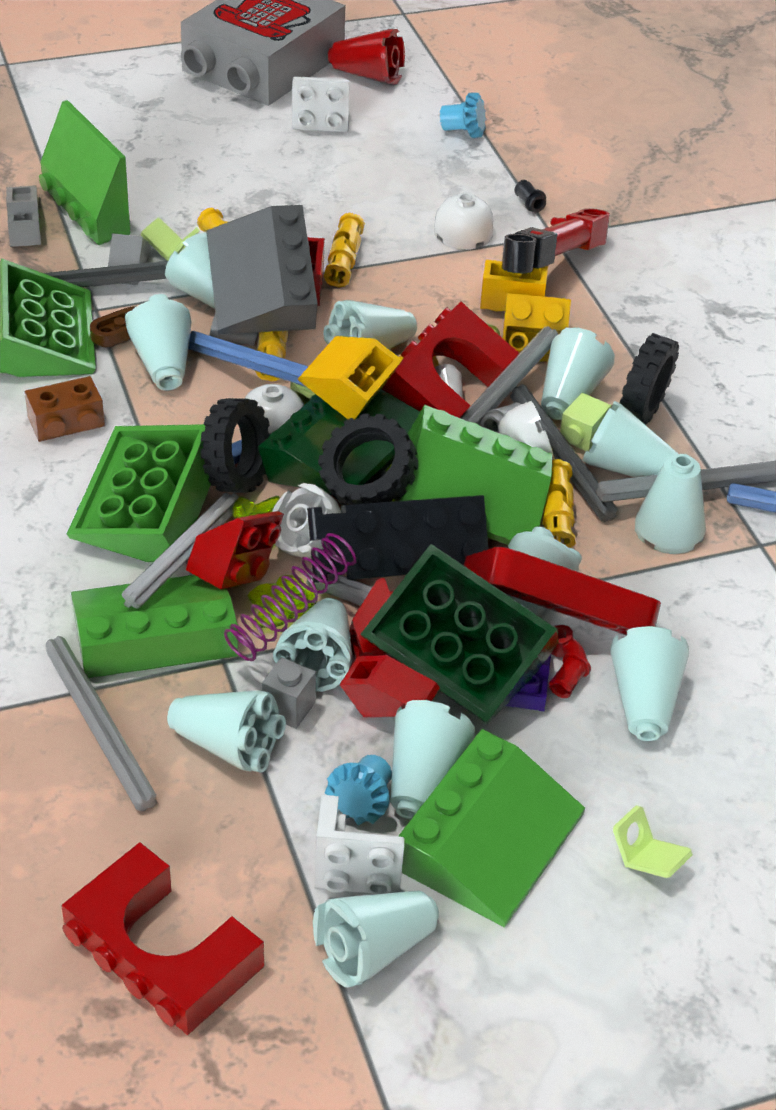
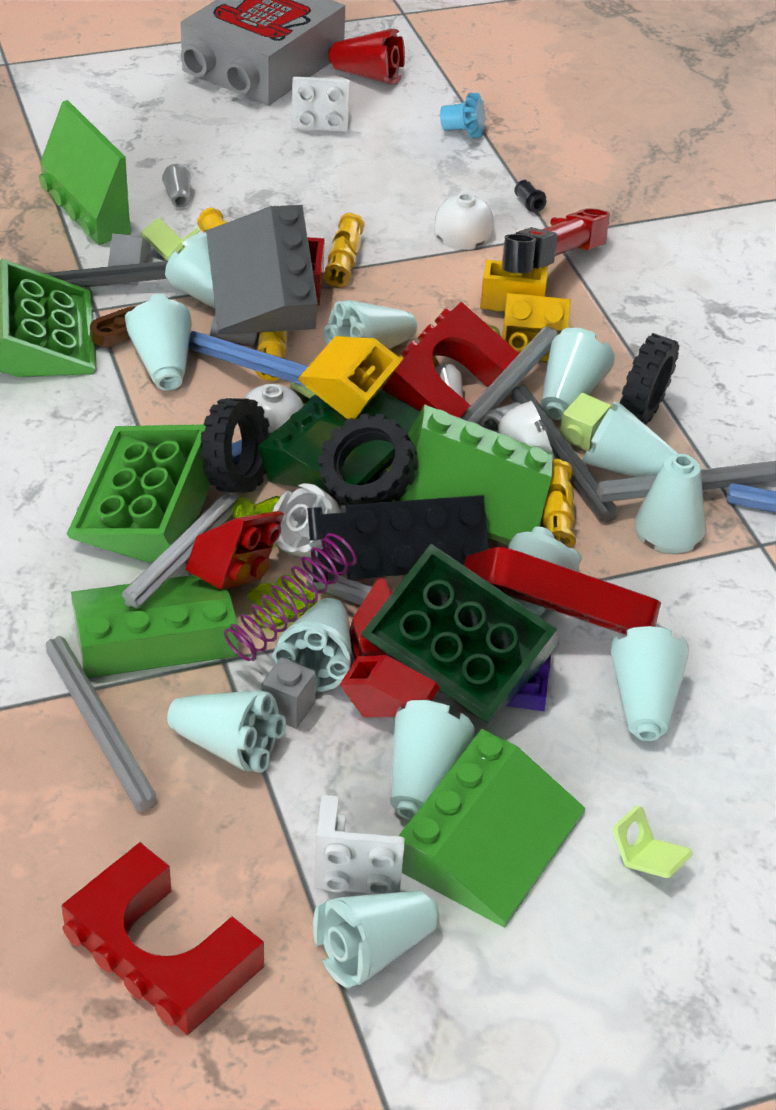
(23, 216): light grey slope -> none
(64, 408): dark orange brick -> none
(177, 182): none -> light grey cone
(361, 788): medium azure gear -> none
(574, 663): red piece -> none

